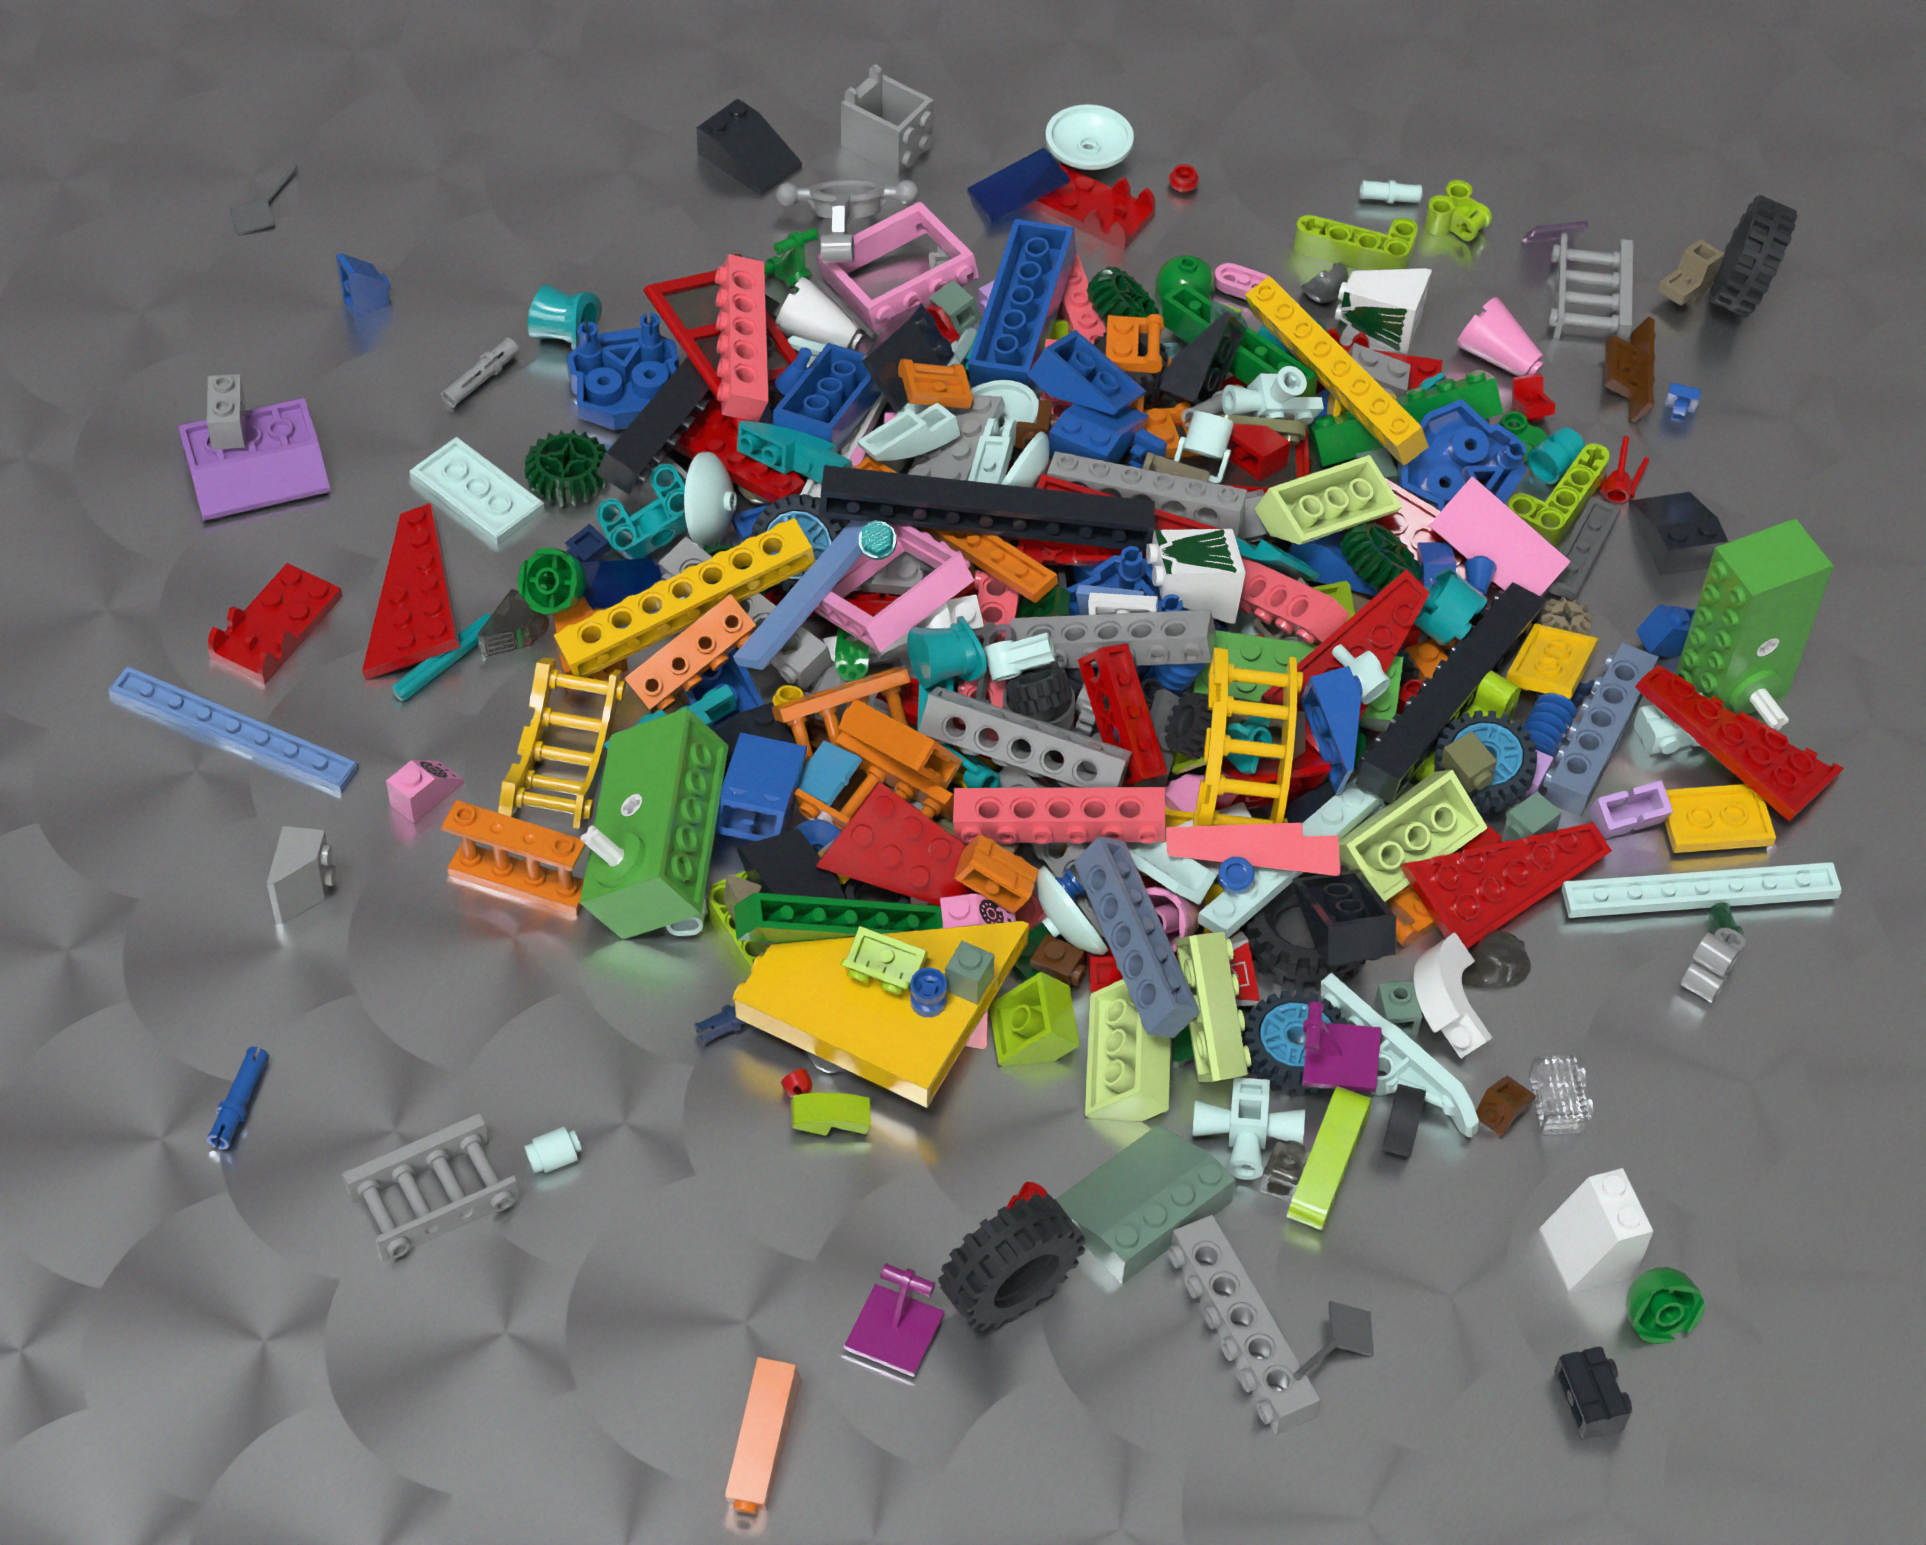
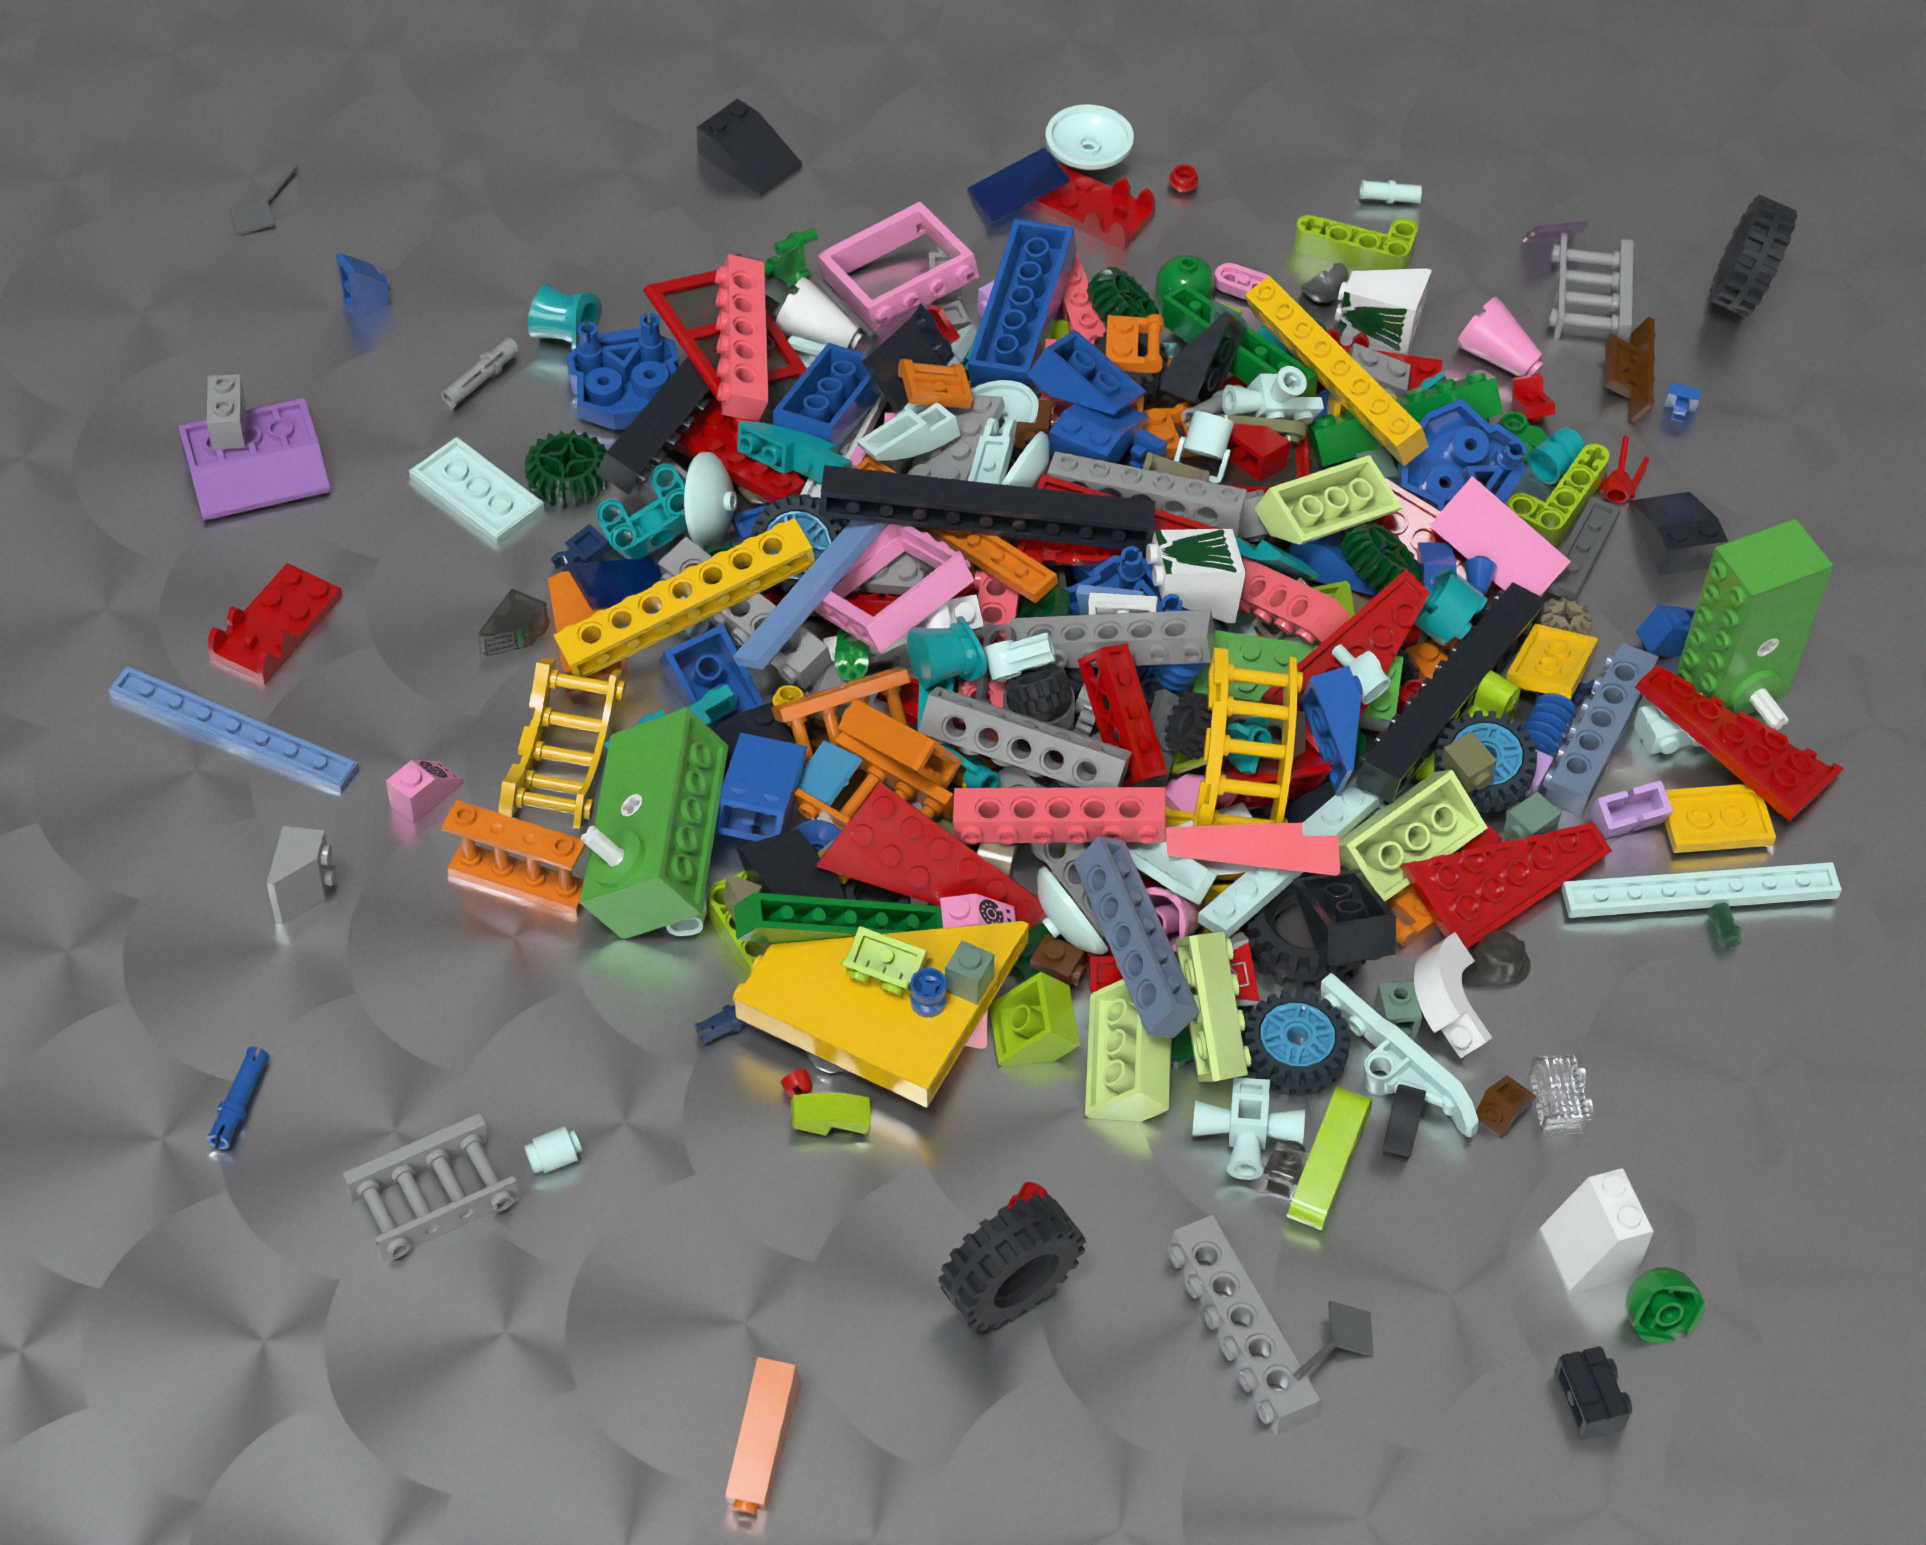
(415, 602): red wing -> none
(435, 665): teal axle -> none
(551, 581): green cylinder -> none
(691, 654): orange brick -> none
(793, 372): blue cone -> none
(842, 202): light grey piece -> none
(877, 540): teal piece -> none
(886, 122): light grey container -> none
(894, 1325): magenta plate -> none
(957, 305): sand green brick -> none
(996, 873): orange brick -> none
(1070, 885): blue bush -> none
(1143, 1196): sand green slope -> none
(1236, 875): blue tile -> none
(1339, 1053): magenta plate -> none
(1456, 212): lime piece -> none
(1694, 273): dark tan brick -> none
(1713, 963): light grey piece -> none

